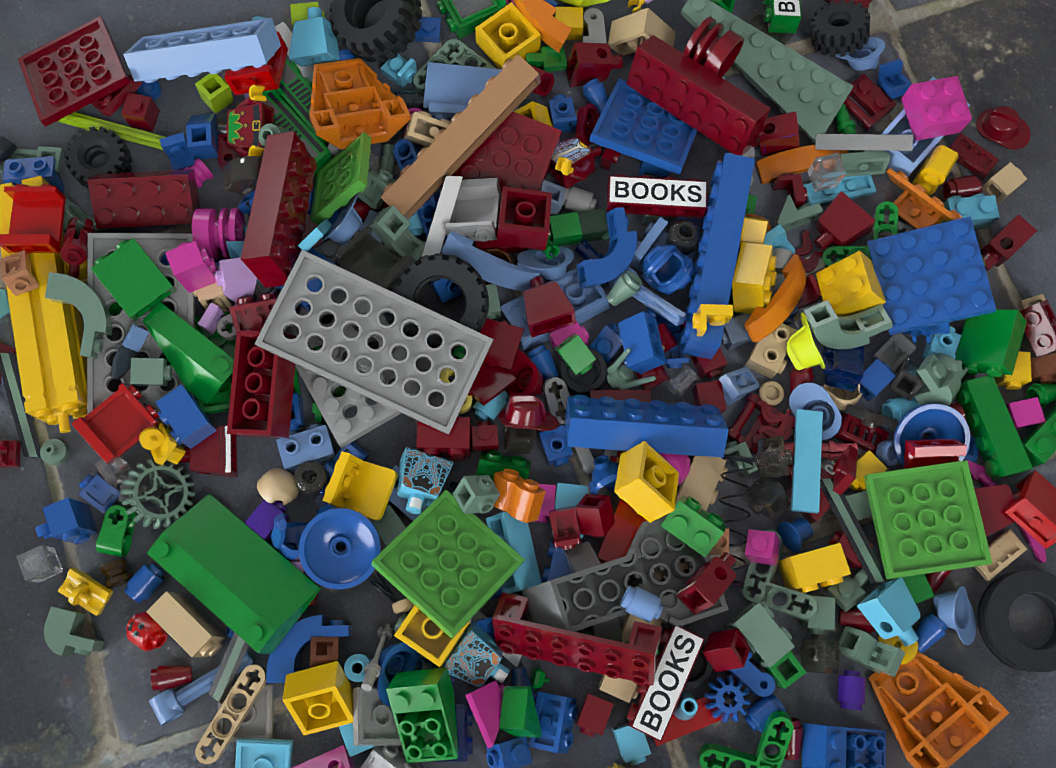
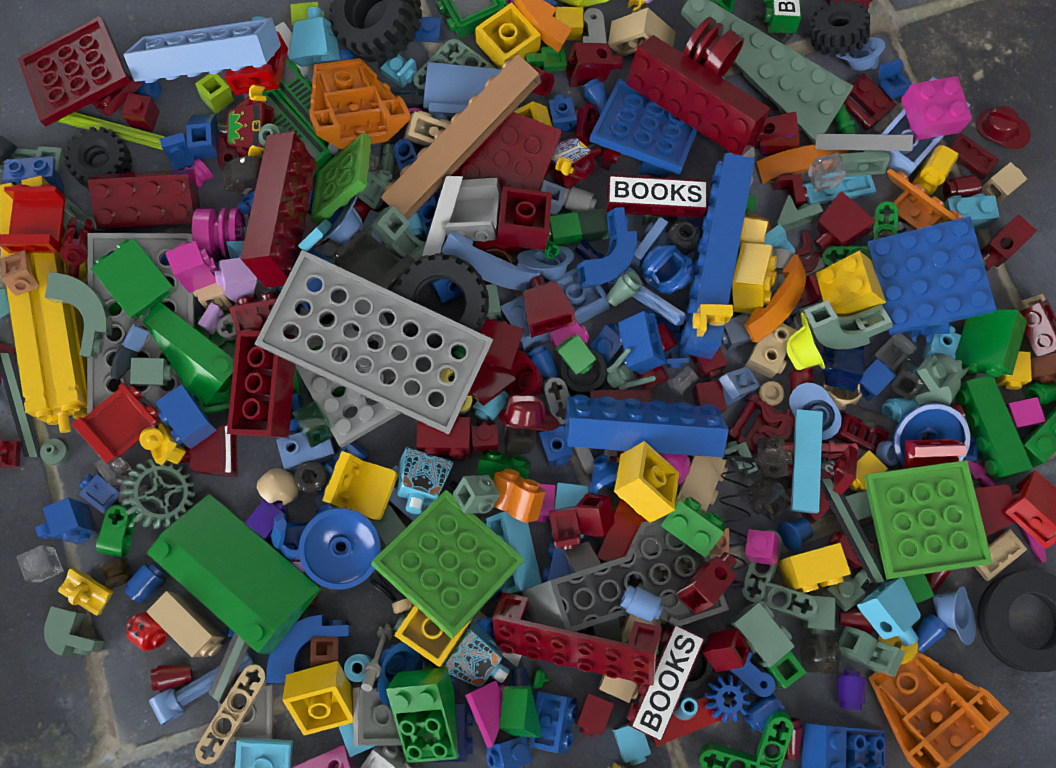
(313, 424): none -> clear green brick

